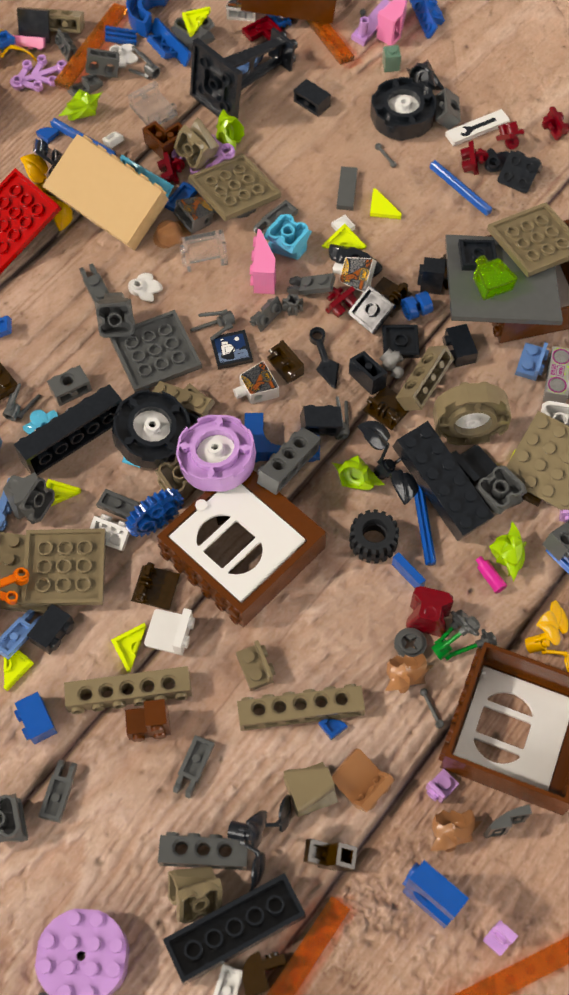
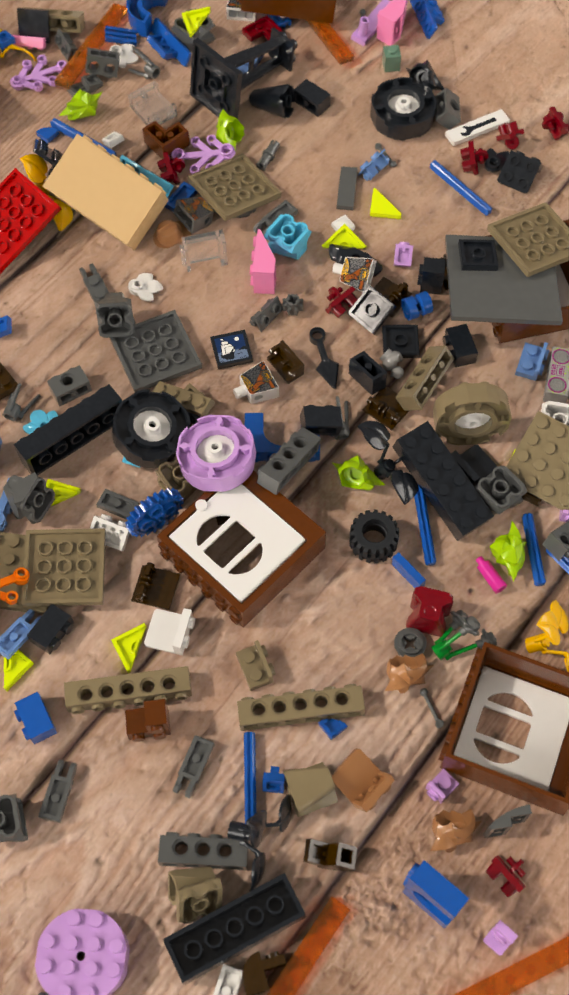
(196, 144): dark tan piece -> none
(224, 319): dark grey plant -> none
(250, 774): none -> blue axle
(268, 155): none -> dark grey pin
(273, 781): none -> blue tile
(274, 99): none -> black cone
(311, 284): dark grey hinge -> none
(368, 168): none -> medium blue hinge
(403, 254): none -> lavender bracket
(493, 277): clear neon green torso -> none
(500, 867): none -> dark red hips
(533, 549): none -> blue axle

